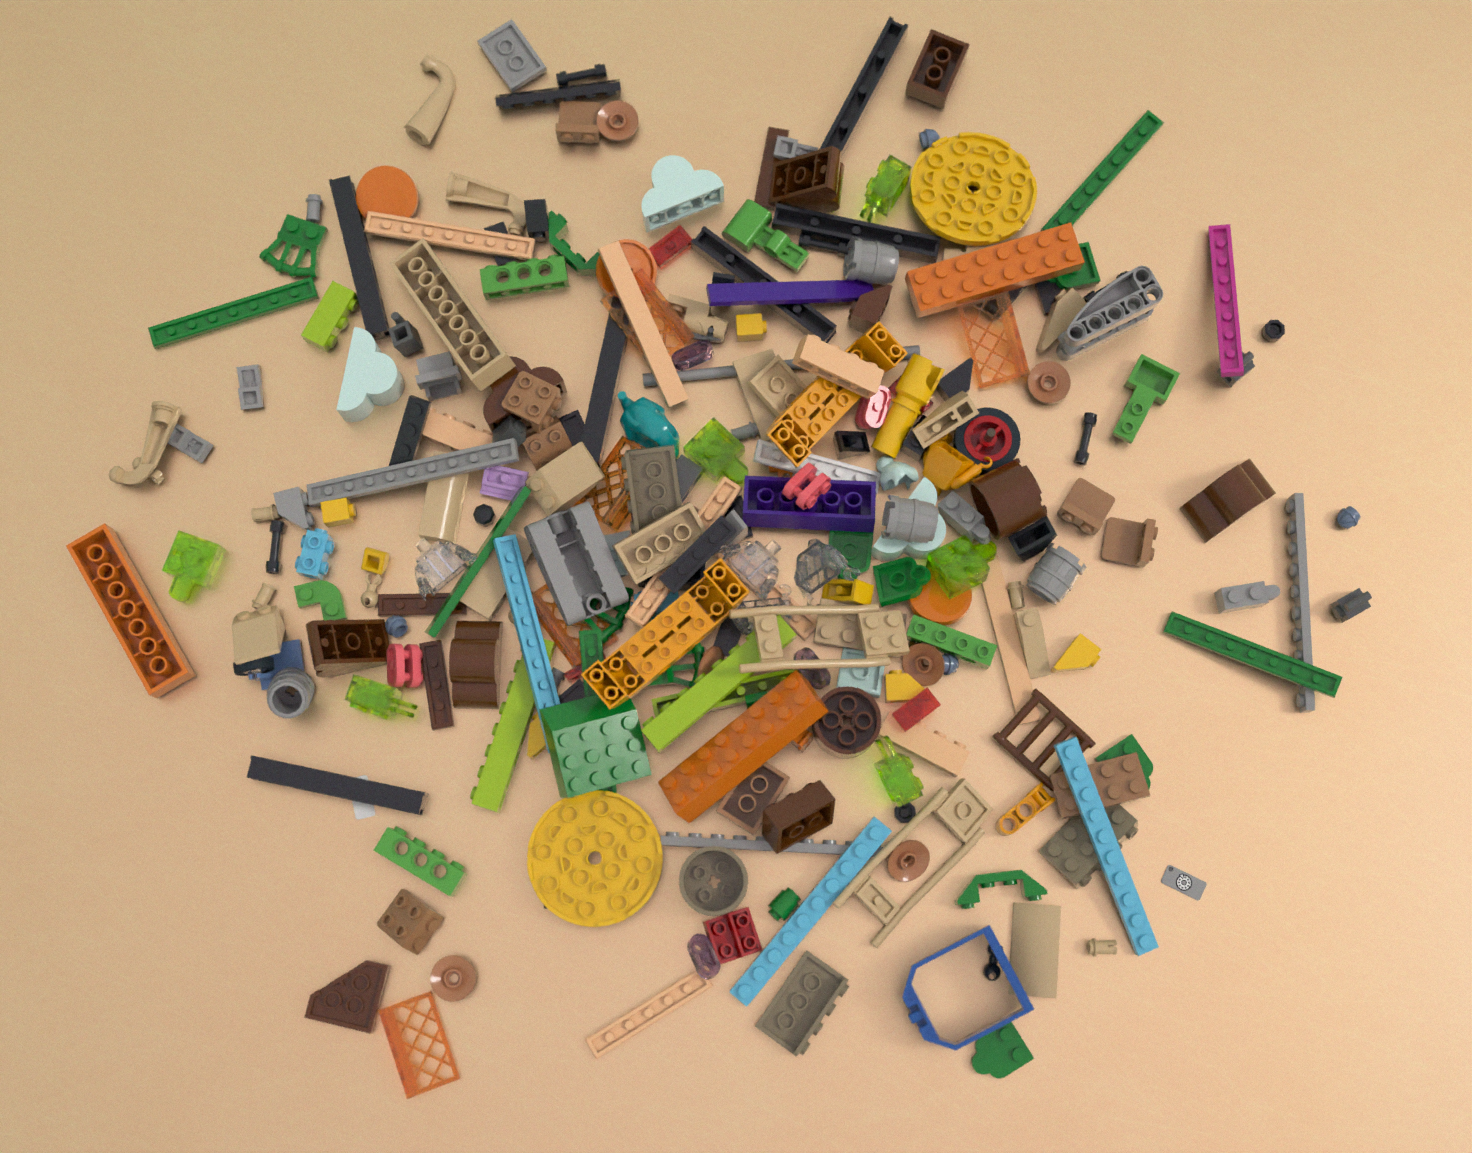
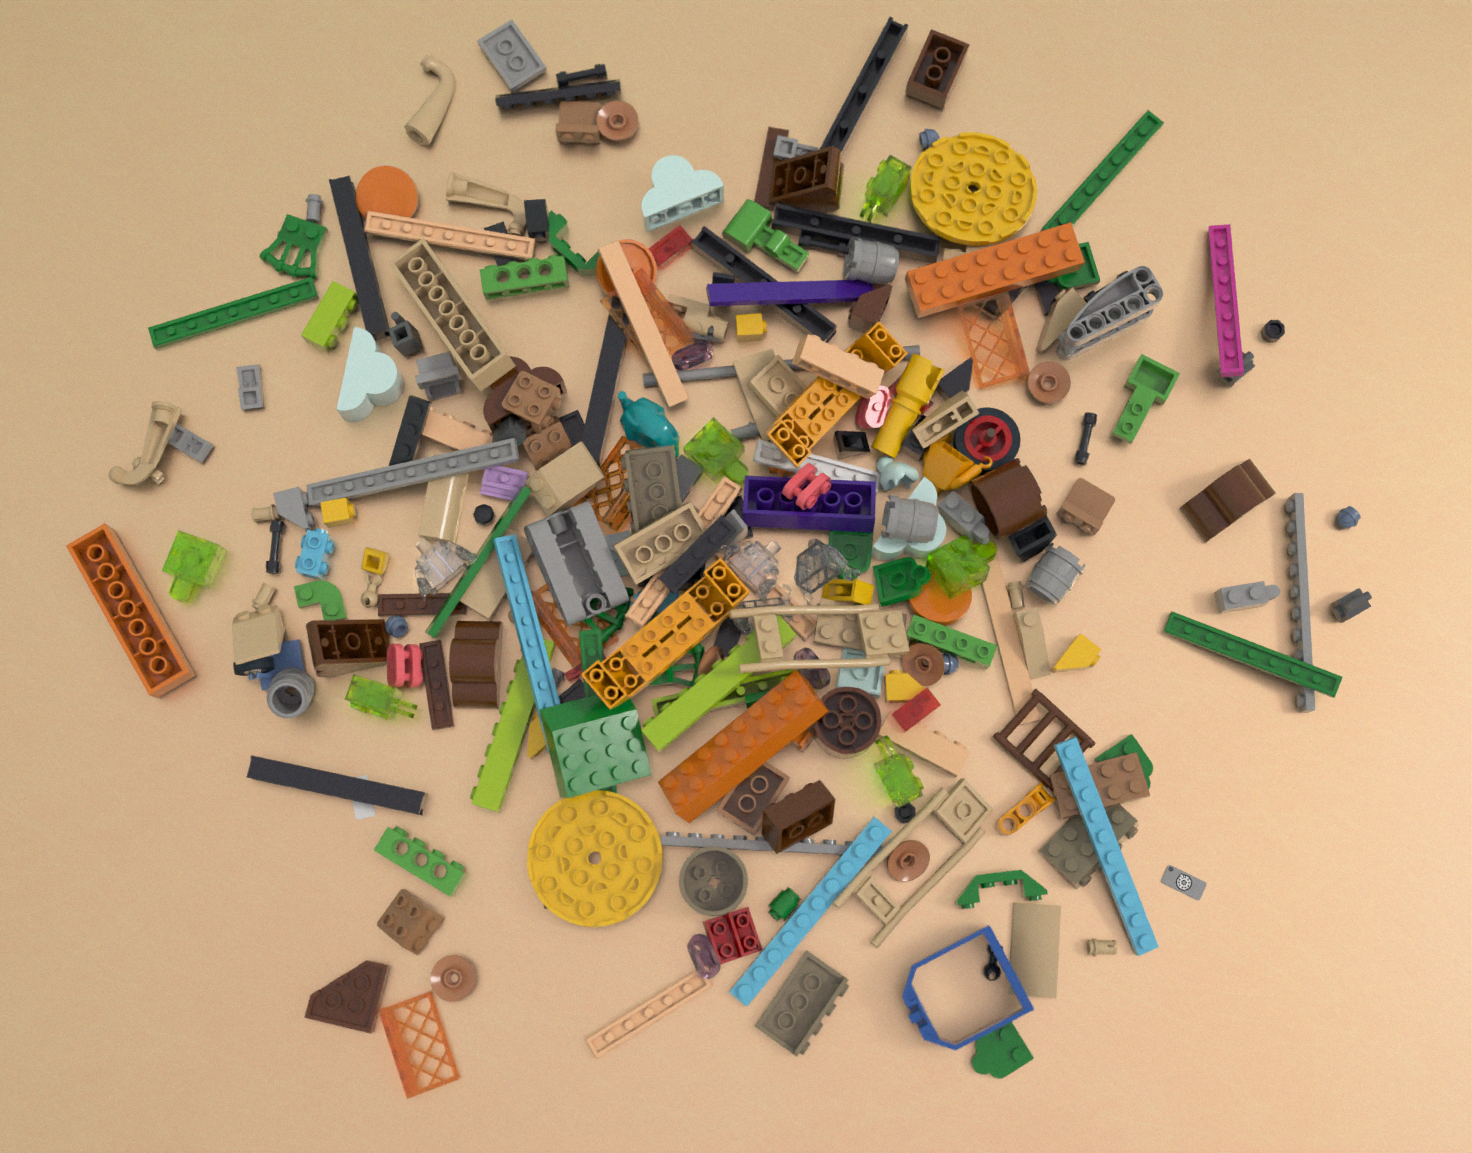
(1129, 541): medium nougat bracket -> none

